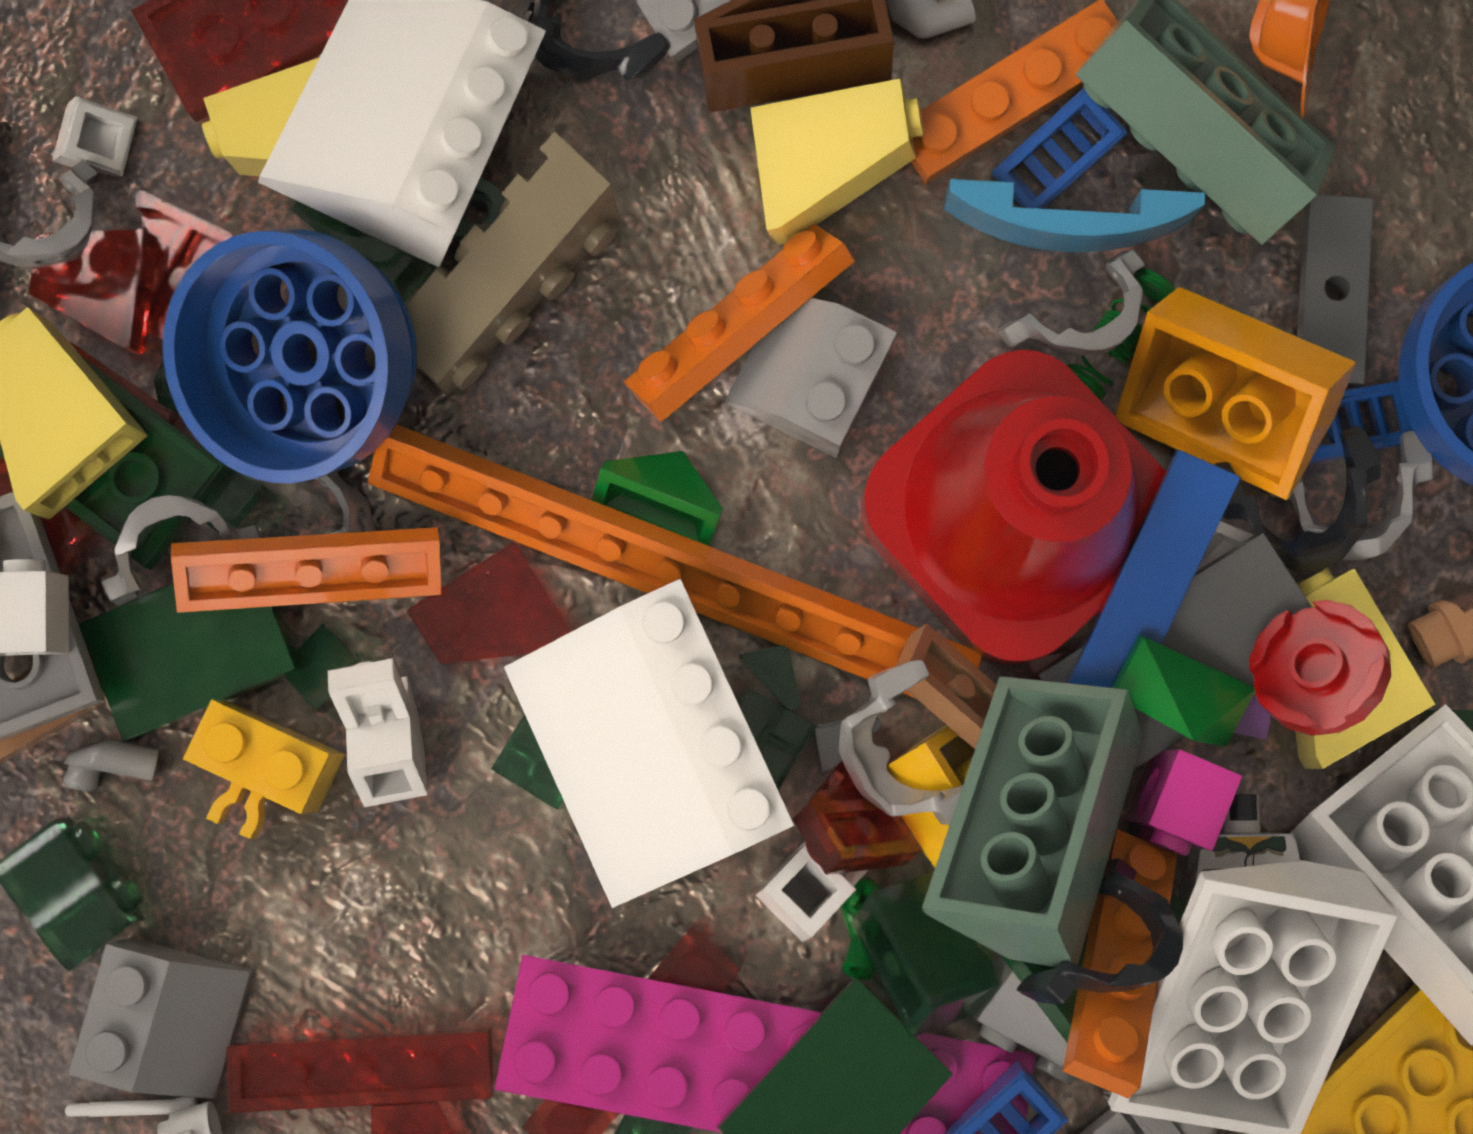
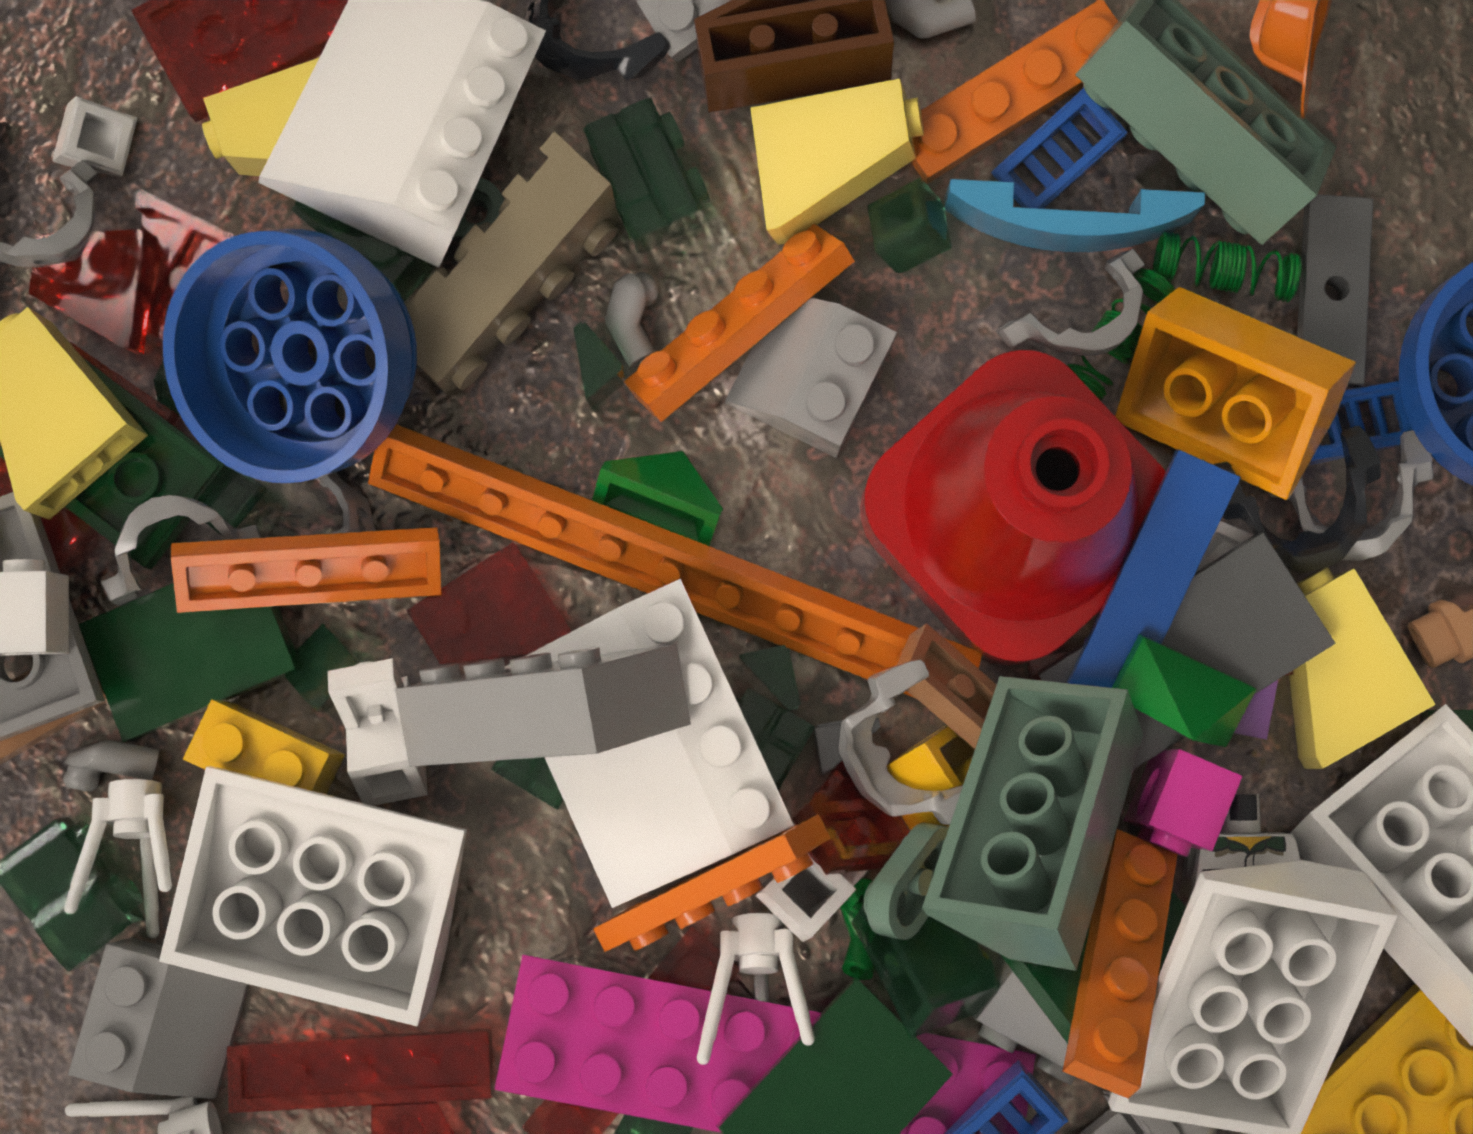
(135, 813): none -> white plant
(315, 896): none -> white slope
(542, 705): none -> light grey wedge
(599, 367): none -> clear green slope
(625, 312): none -> light grey arm
(646, 174): none -> clear green brick
(732, 879): none -> orange plate
(757, 945): none -> white plant
(899, 890): none -> sand green plate
(909, 226): none -> clear green slope
(1058, 984): black helmet -> none
(1227, 266): none -> green piece
(1320, 668): red tile -> none

